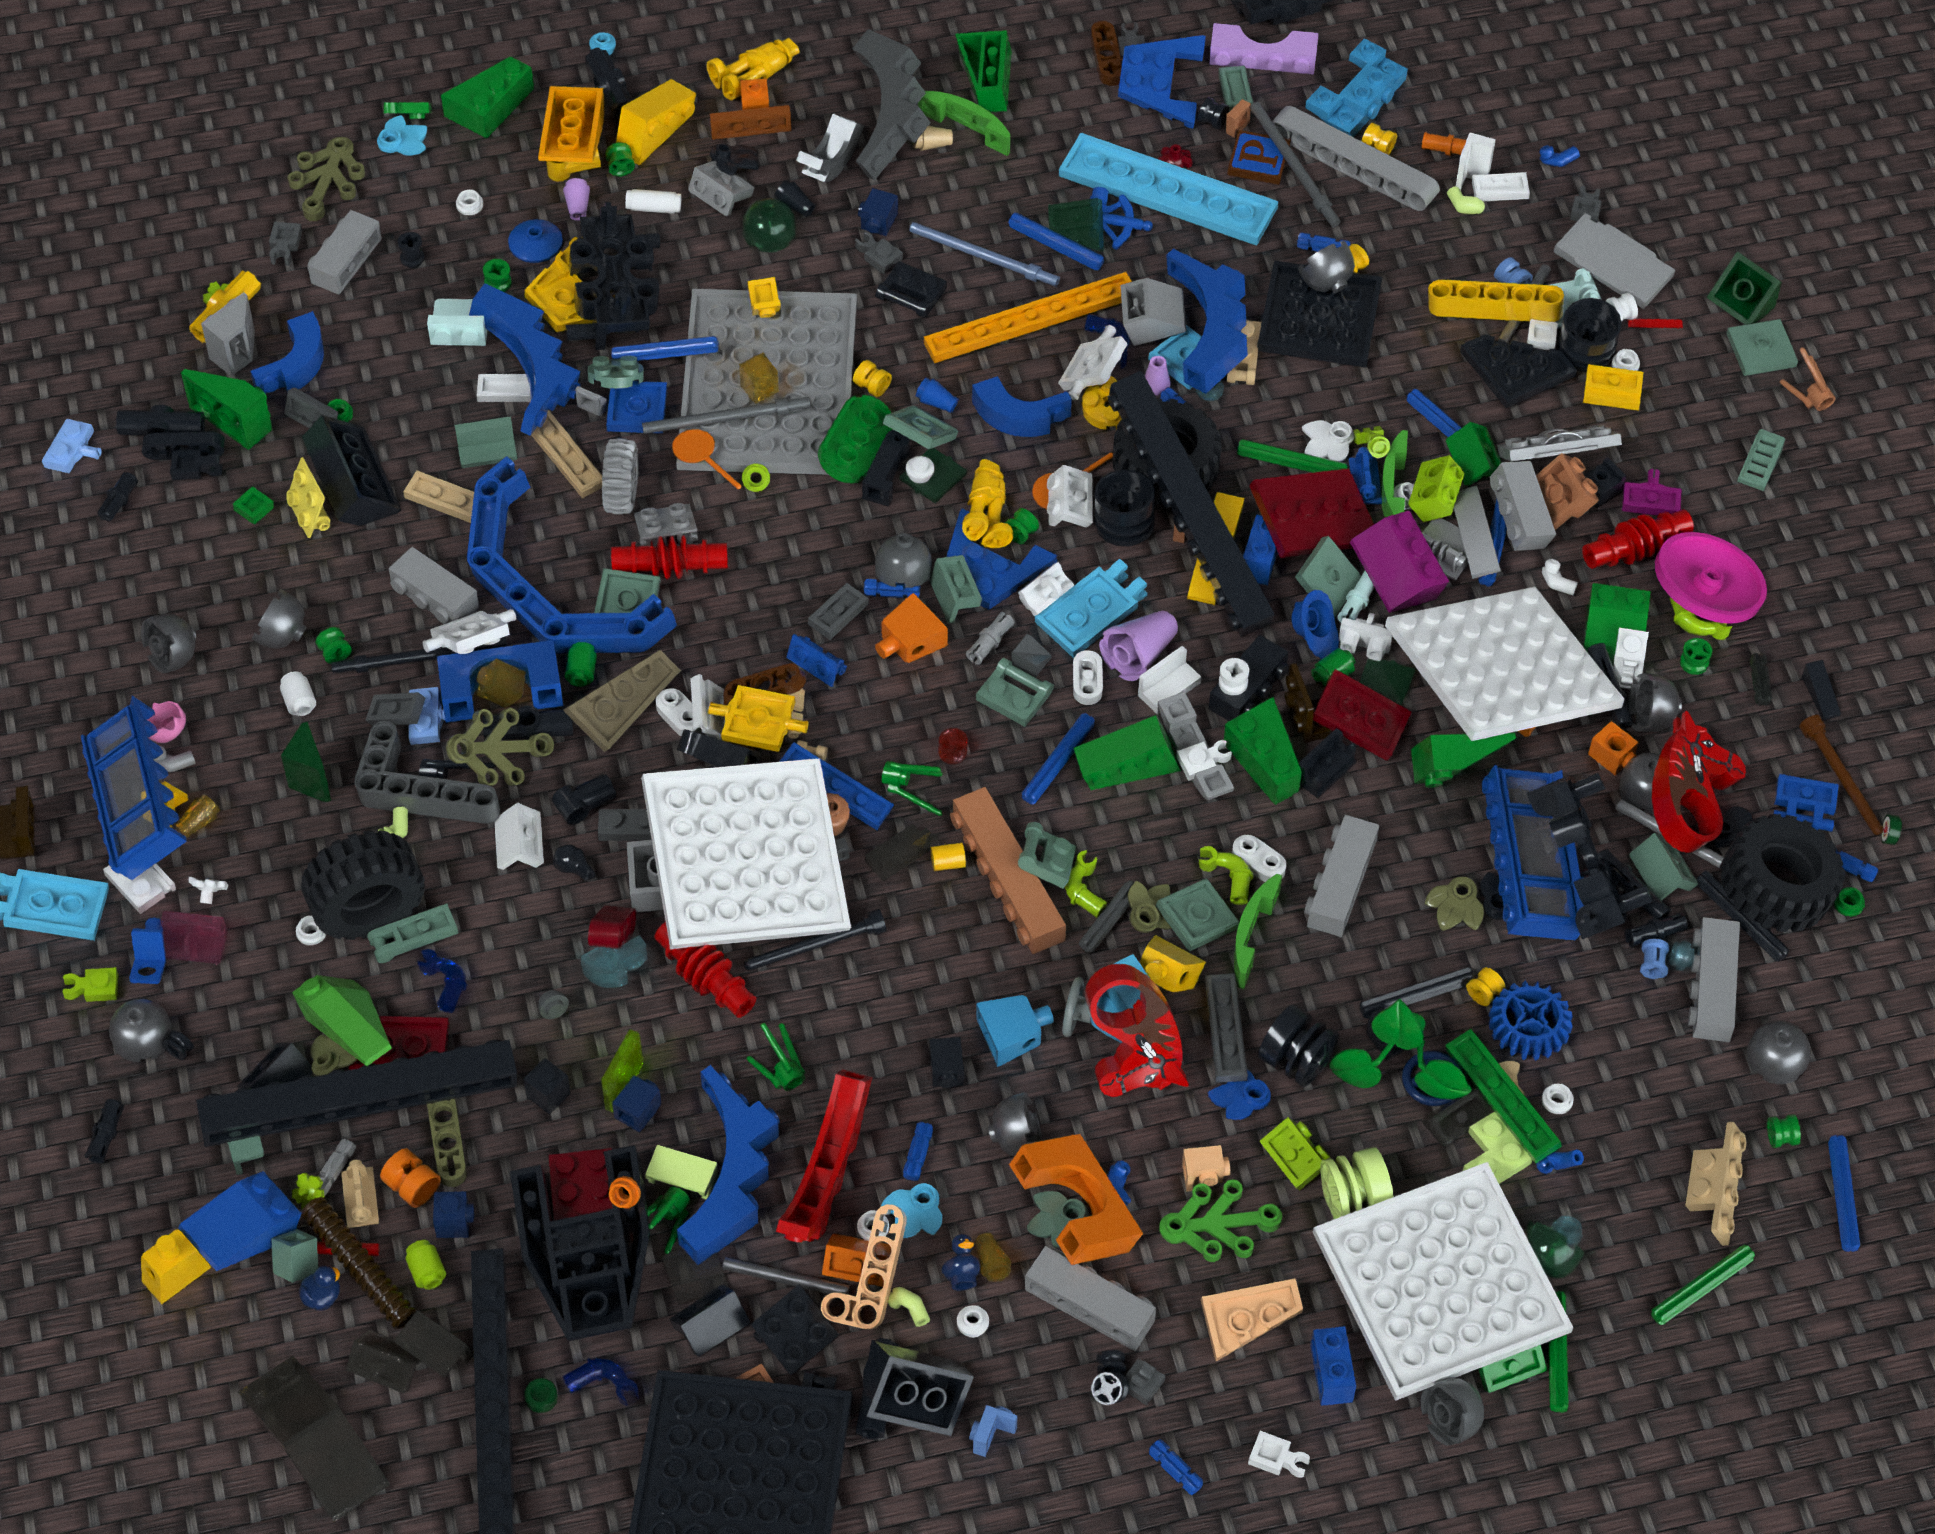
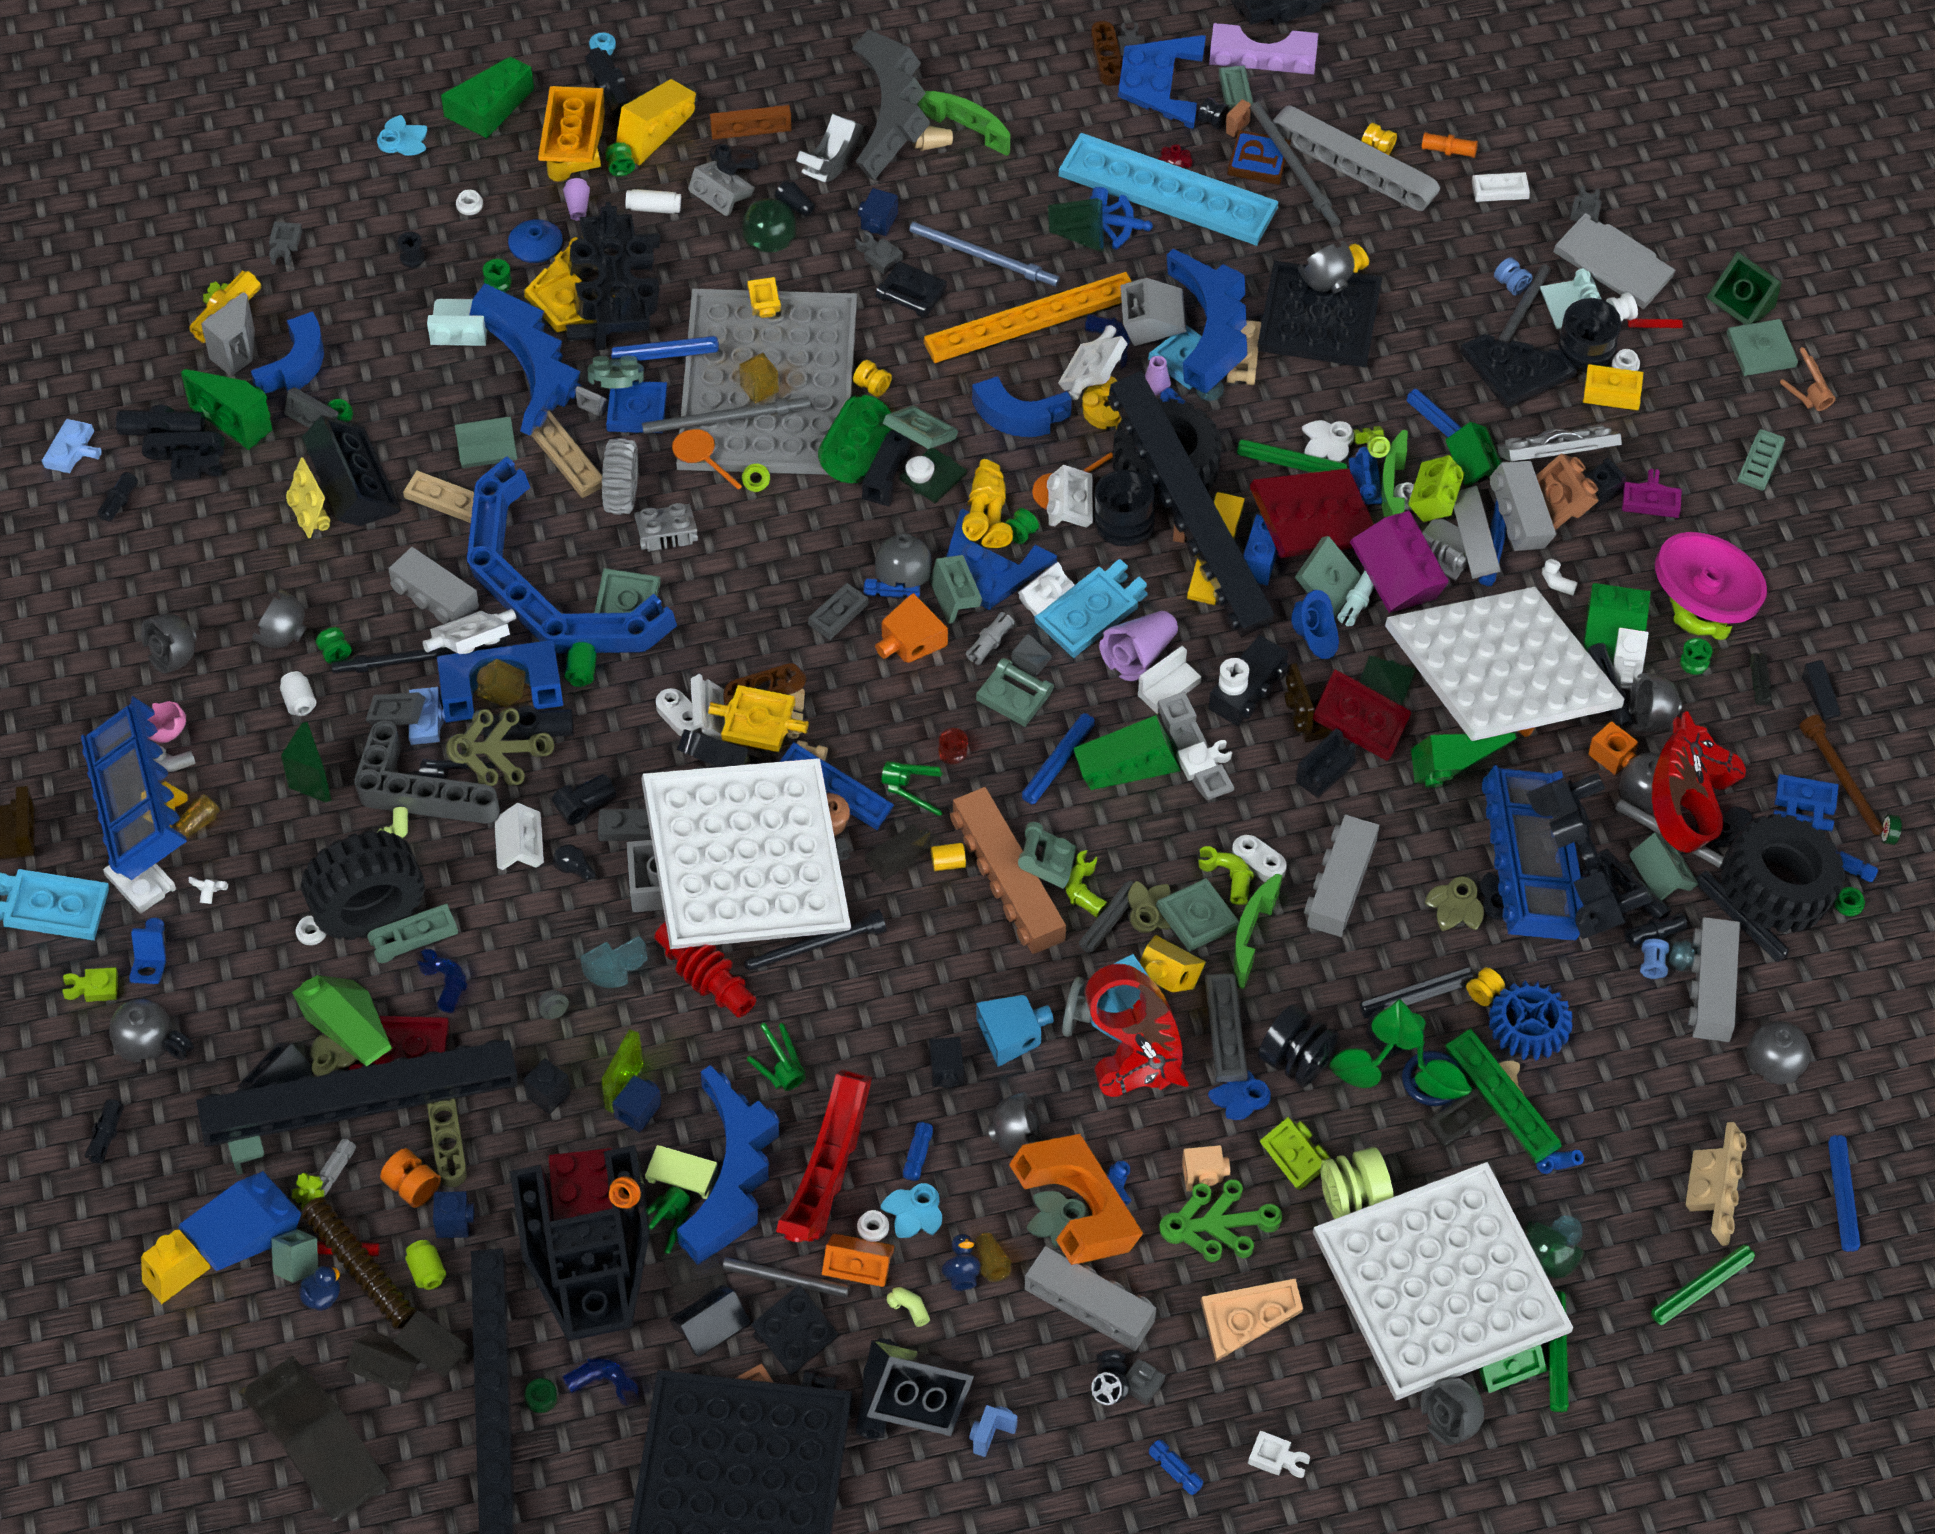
(193, 937): clear pink panel -> none
(253, 505): green plate -> none
(337, 151): olive plant -> none
(344, 252): light grey brick -> none
(359, 1195): tan hinge -> none
(415, 109): green plate -> none
(503, 388): white tile -> none
(612, 927): dark red beam -> none
(618, 703): dark tan wing -> none
(670, 557): red piece -> none
(754, 94): orange brick -> none
(759, 63): yellow piece -> none
(813, 660): blue hinge -> none
(872, 1265): light nougat beam -> none
(935, 395): blue cone -> none
(972, 1329): white plate -> none
(988, 66): green wedge -> none
(1056, 241): blue axle -> none
(1087, 680): white plate -> none
(1264, 750): green wedge -> none
(1317, 242): blue axle -> none
(1333, 1366): blue brick -> none
(1338, 659): green brick -> none
(1365, 92): dark azure bracket -> none
(1367, 635): white hips -> none
(1465, 204): yellowish green arm -> none
(1475, 158): white panel -> none
(1495, 300): yellow beam -> none
(1500, 1148): yellowish green plate -> none
(1542, 334): white plate -> none
(1561, 159): blue arm -> none
(1561, 1092): white plate -> none
(1636, 539): red piece -> none
(1783, 1131): green wheel -> none

